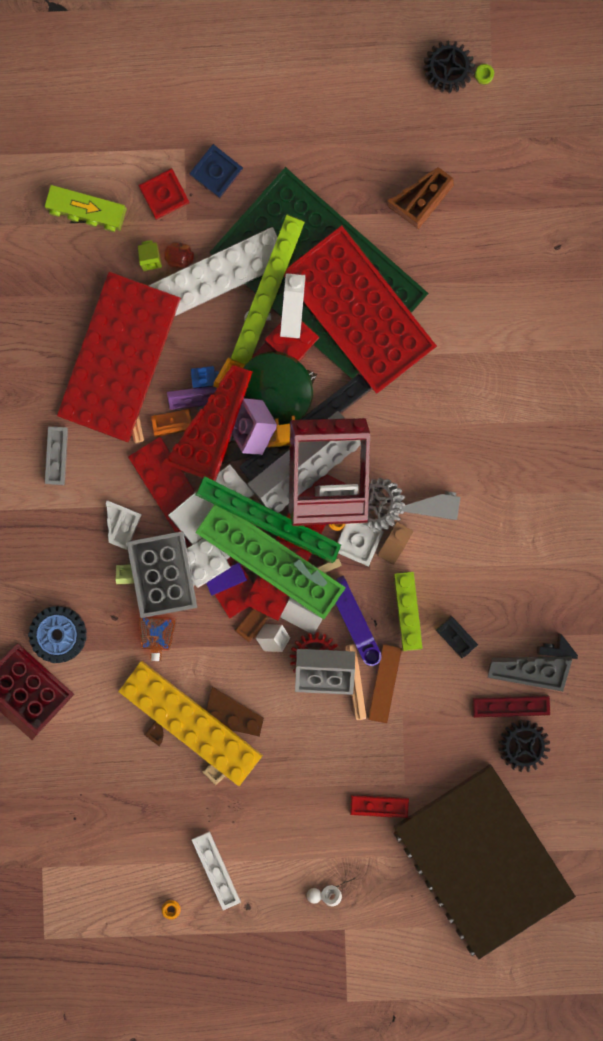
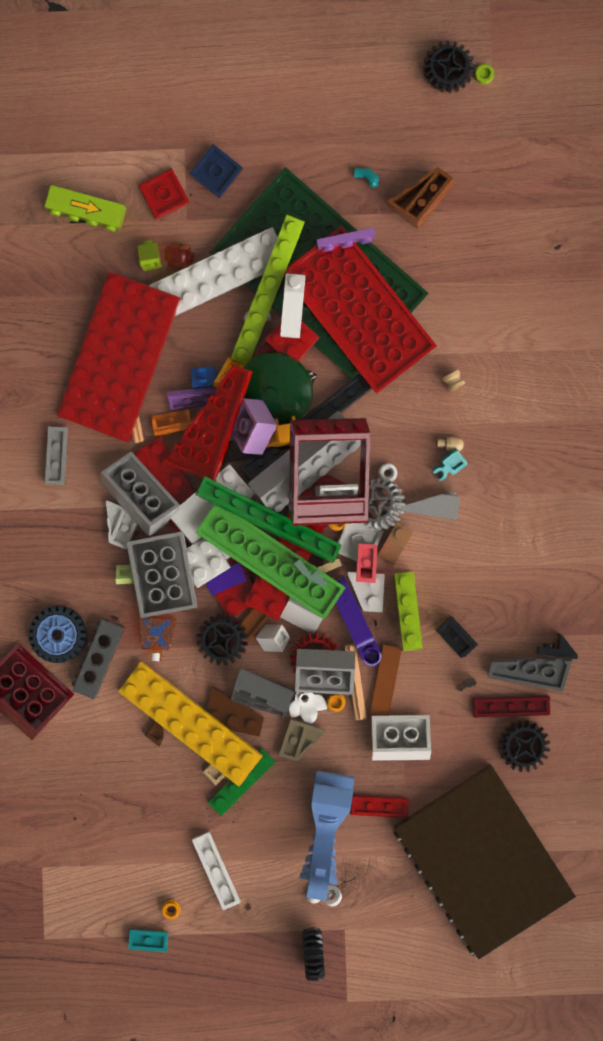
(80, 683): none -> dark grey brick
(139, 493): none -> light grey slope
(148, 940): none -> teal plate
(225, 647): none -> black gear
(231, 792): none -> green plate
(261, 694): none -> dark grey wedge
(299, 739): none -> dark tan wing
(307, 708): none -> white plate
(313, 954): none -> black gear
(330, 806): none -> medium blue piece
(335, 702): none -> light orange plate
(346, 240): none -> medium lavender plate
(366, 563): none -> coral slope
(369, 174): none -> teal arm
(369, 594): none -> white wing
(392, 468): none -> white plate
(401, 737): none -> white slope
(451, 443): none -> tan cylinder
(452, 463): none -> teal plate
(453, 381): none -> tan wheel
(469, 682): none -> clear smoke tile

